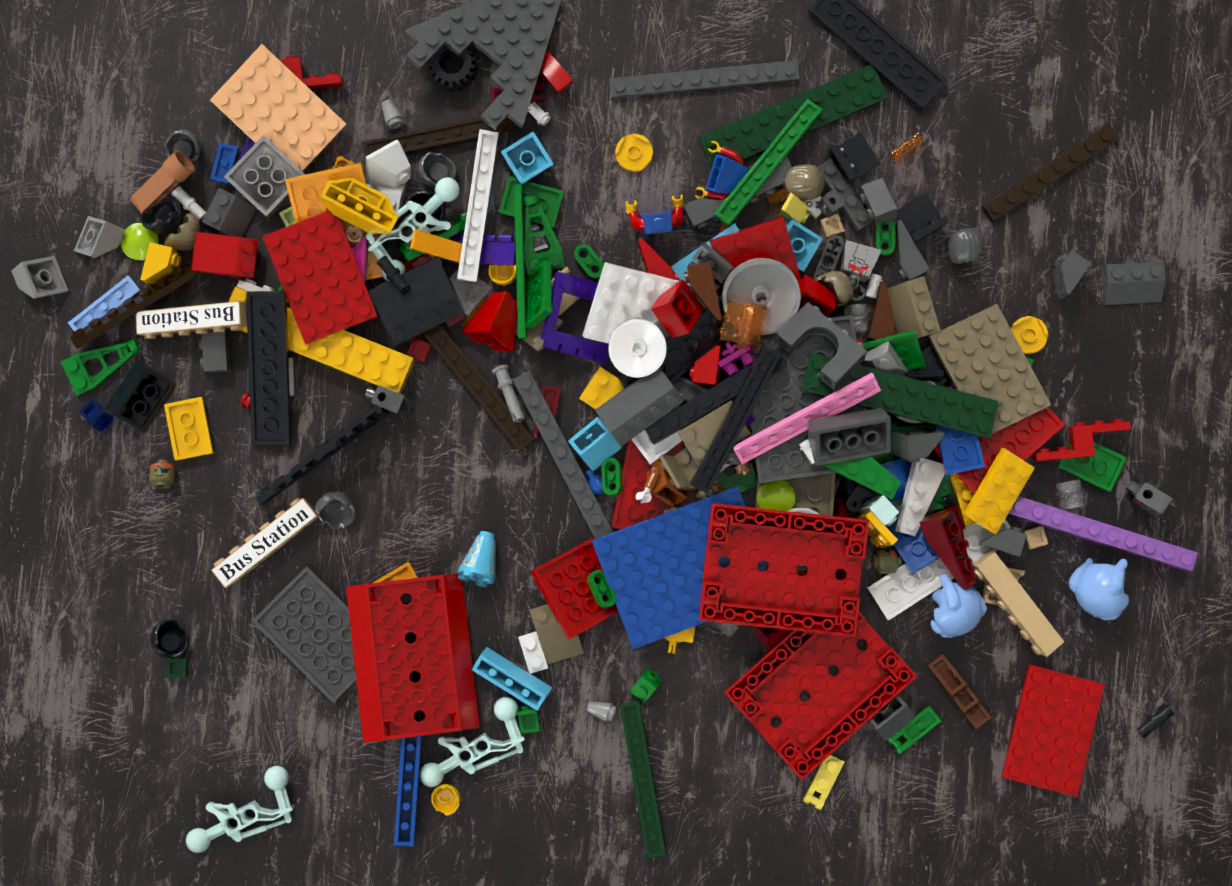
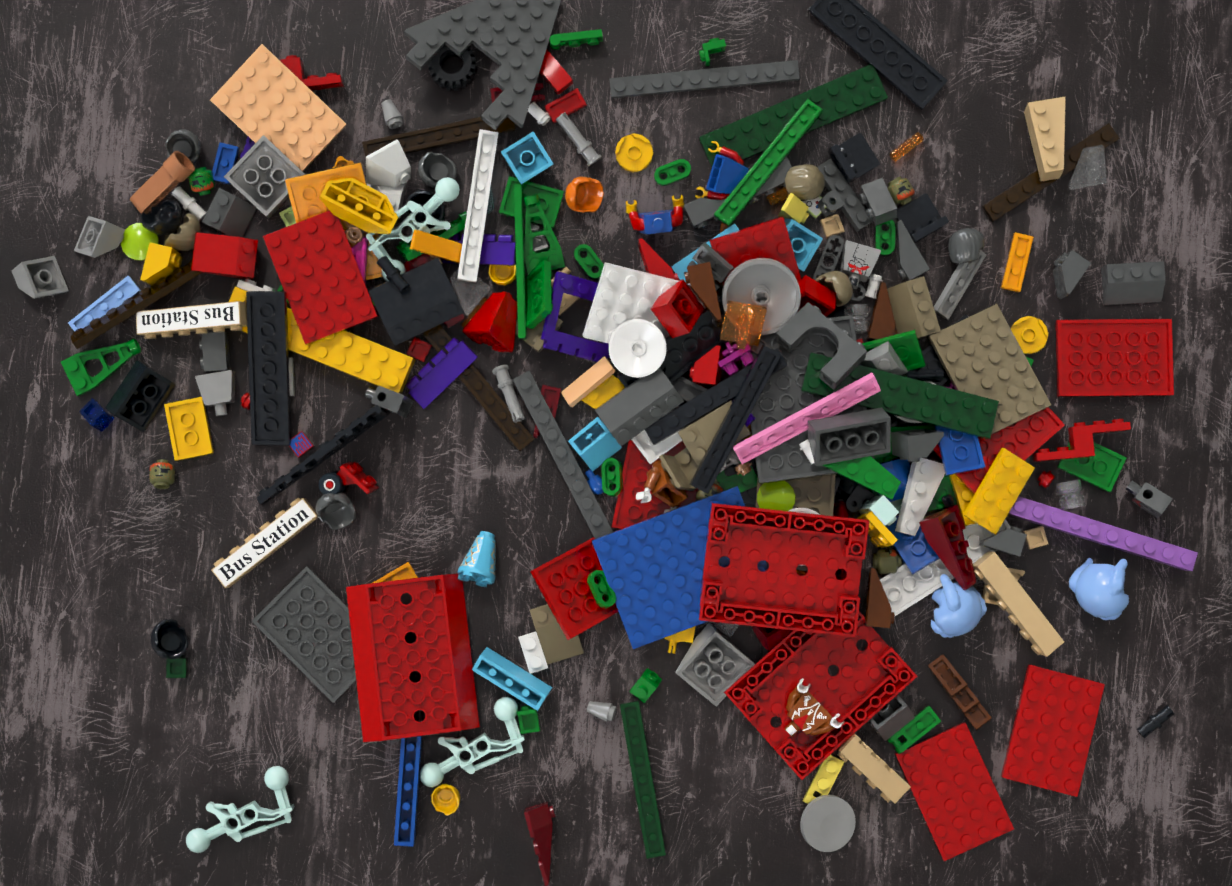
(202, 181): none -> green head
(217, 390): none -> light grey torso
(300, 444): none -> tile
(348, 474): none -> red plate
(446, 370): none -> dark purple windscreen
(540, 826): none -> dark red wedge
(568, 103): none -> red tile
(574, 39): none -> green plate
(583, 147): none -> light grey pin
(584, 194): none -> orange piece
(588, 381): none -> light nougat tile
(672, 173): none -> green plate
(713, 46): none -> green bracket
(713, 664): none -> light grey slope
(808, 713): none -> dark orange torso
(827, 823): none -> light grey piece
(874, 768): none -> tan wedge
(878, 607): none -> reddish brown slope
(901, 190): none -> olive head
(954, 791): none -> red plate
(957, 286): none -> light grey plate
(1017, 262): none -> light orange tile
(1046, 479): none -> red plate
(1047, 134): none -> tan wedge
(1089, 168): none -> clear wing
(1114, 357): none -> red plate

